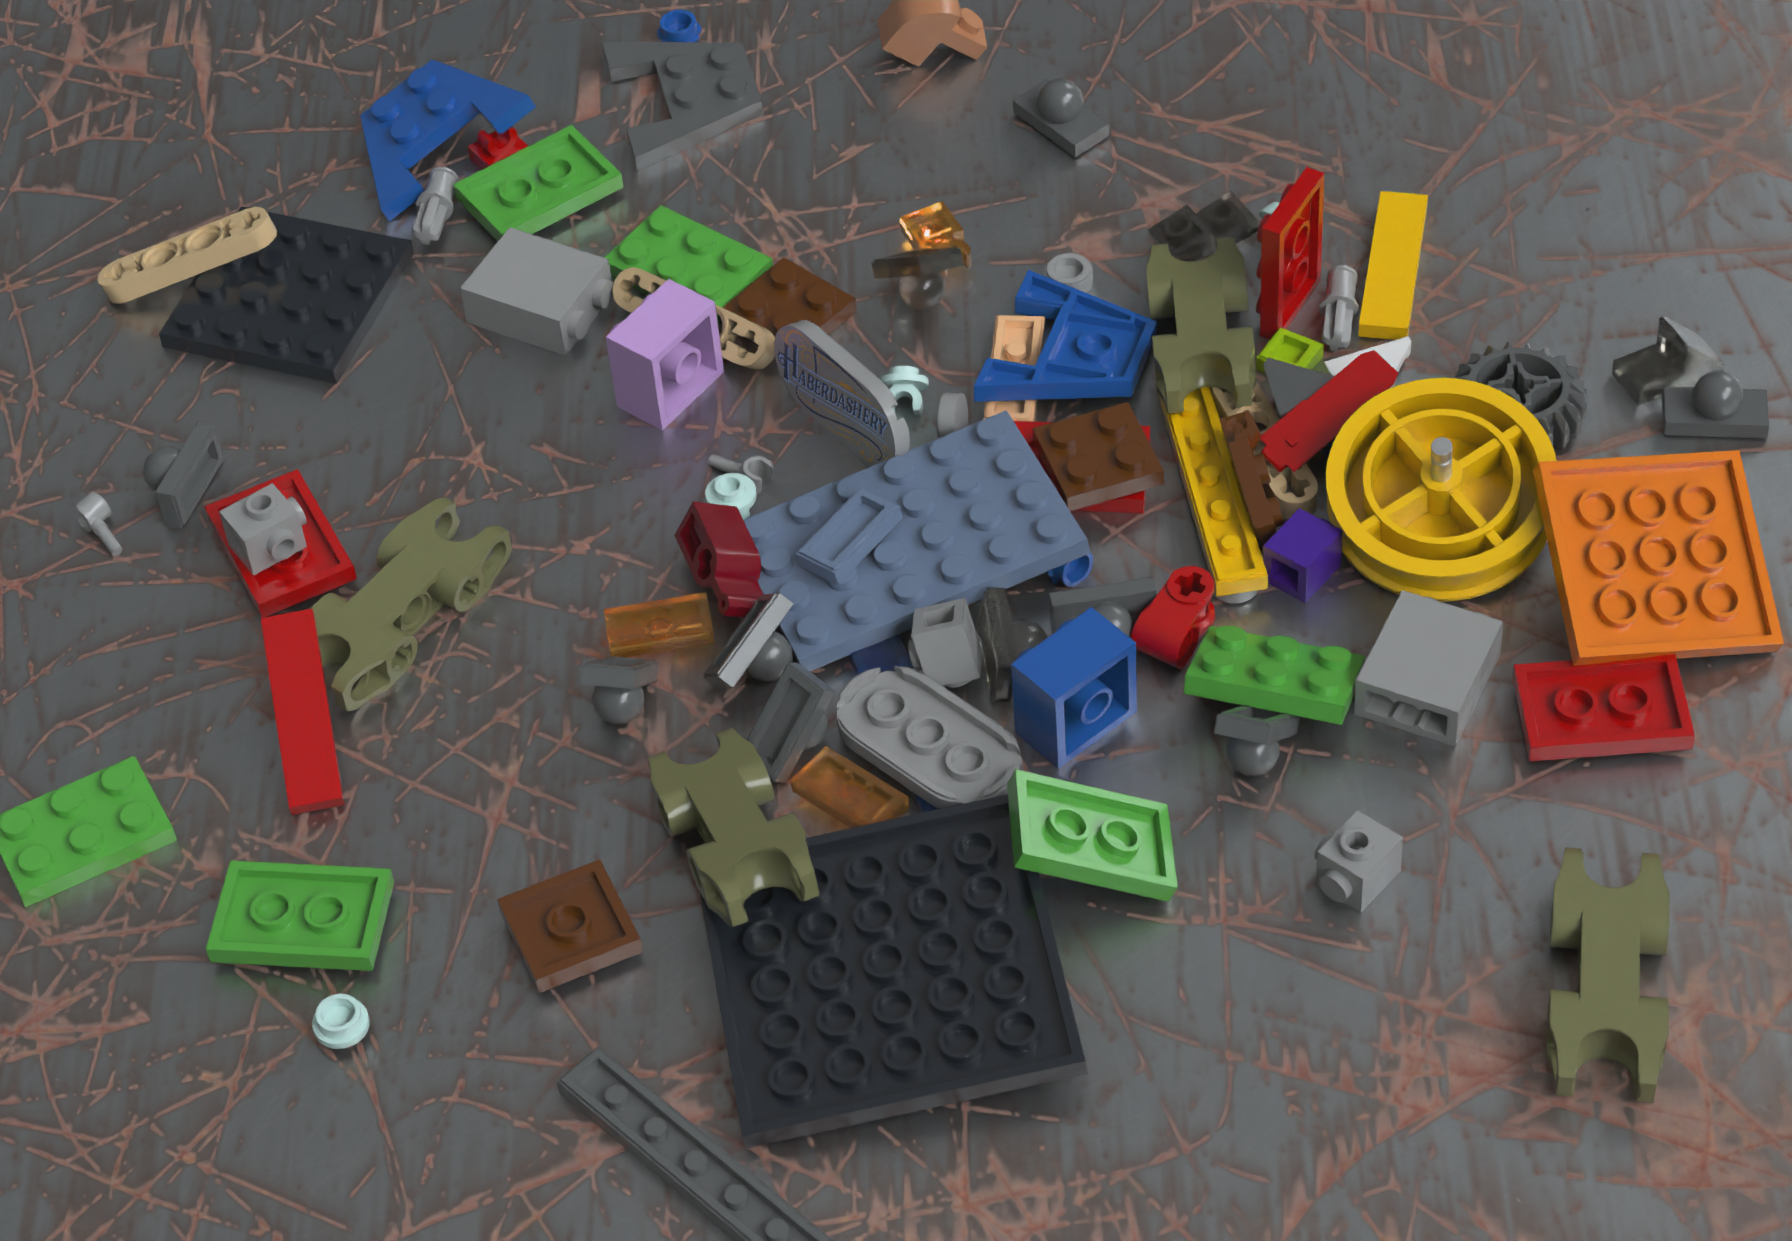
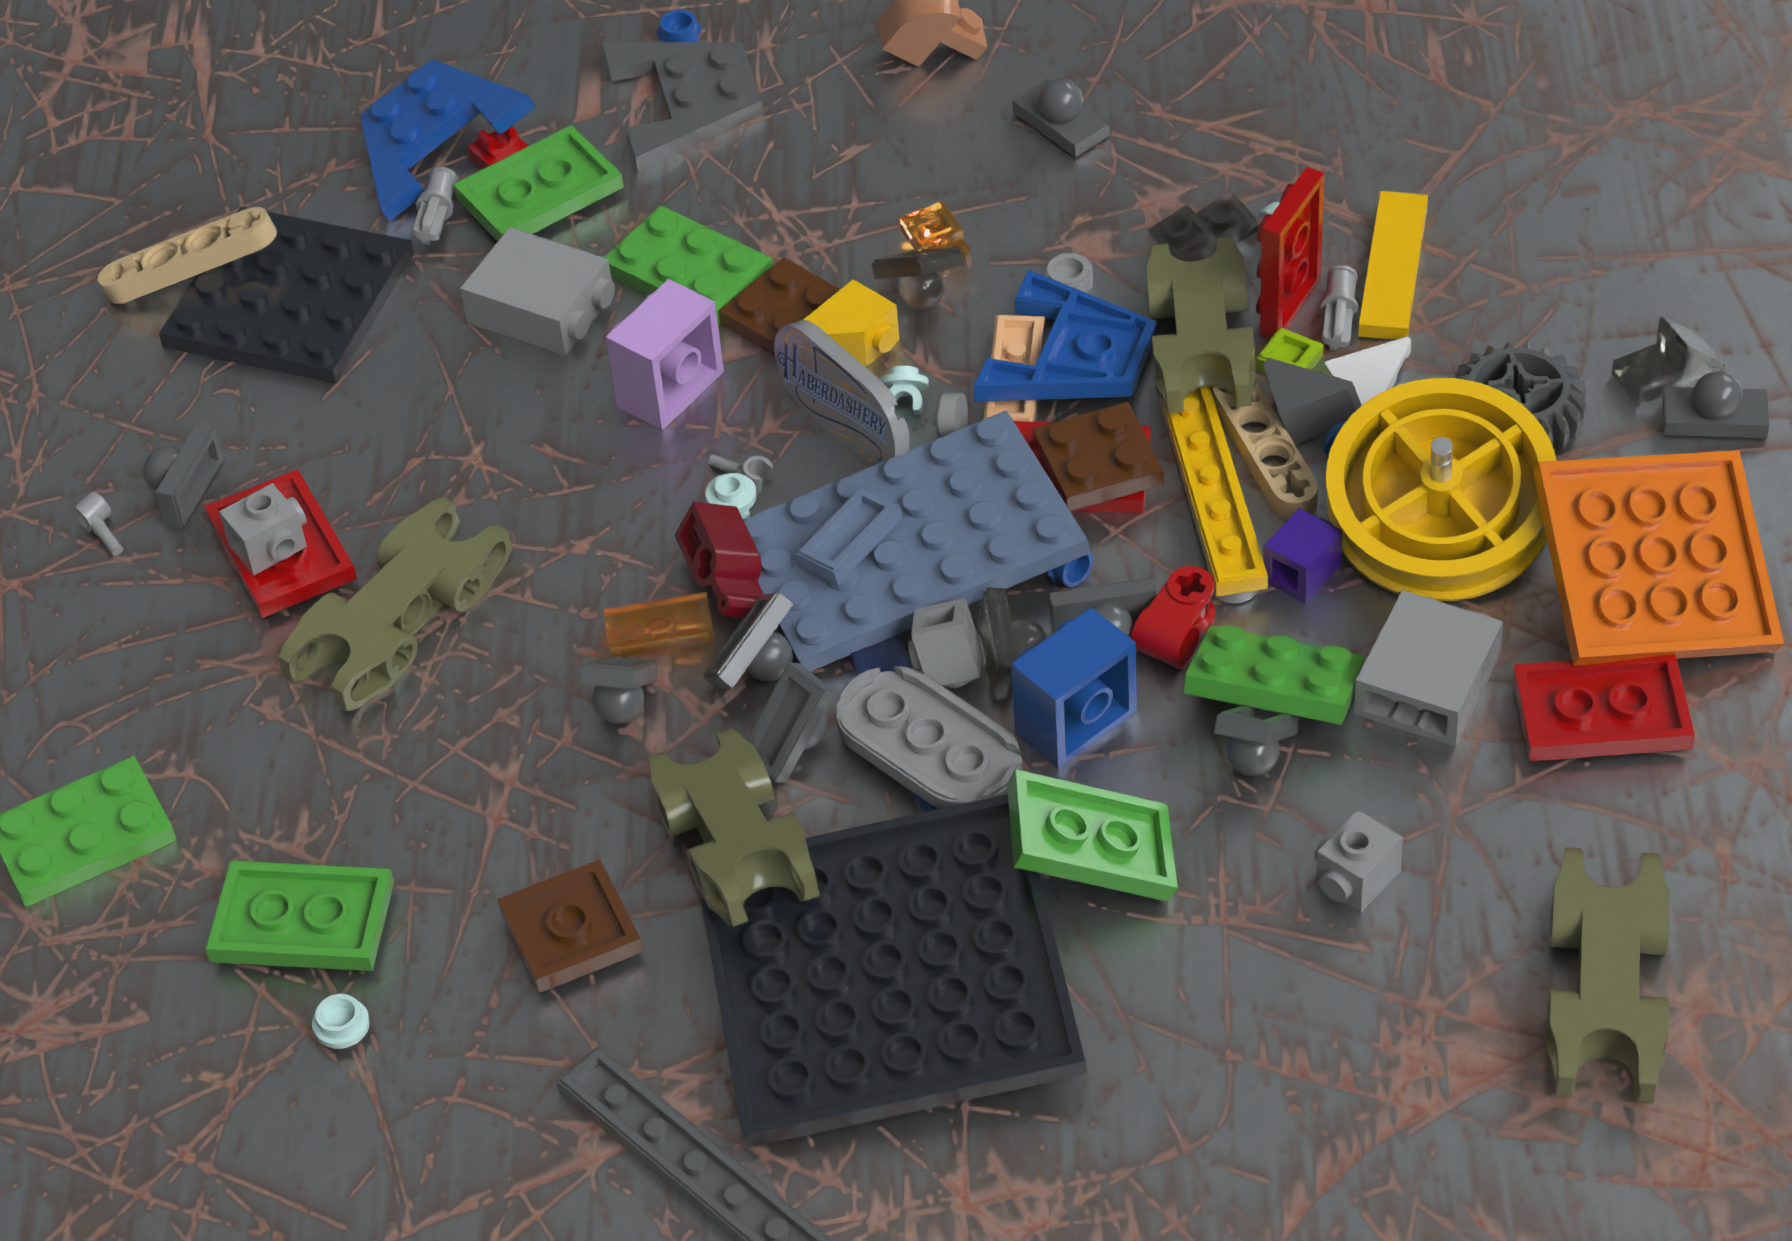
(302, 712): red tile -> none
(732, 323): tan beam -> none
(847, 791): clear orange plate -> none
(859, 321): none -> yellow slope
(1252, 472): reddish brown hinge -> none
(1322, 415): red piece -> none

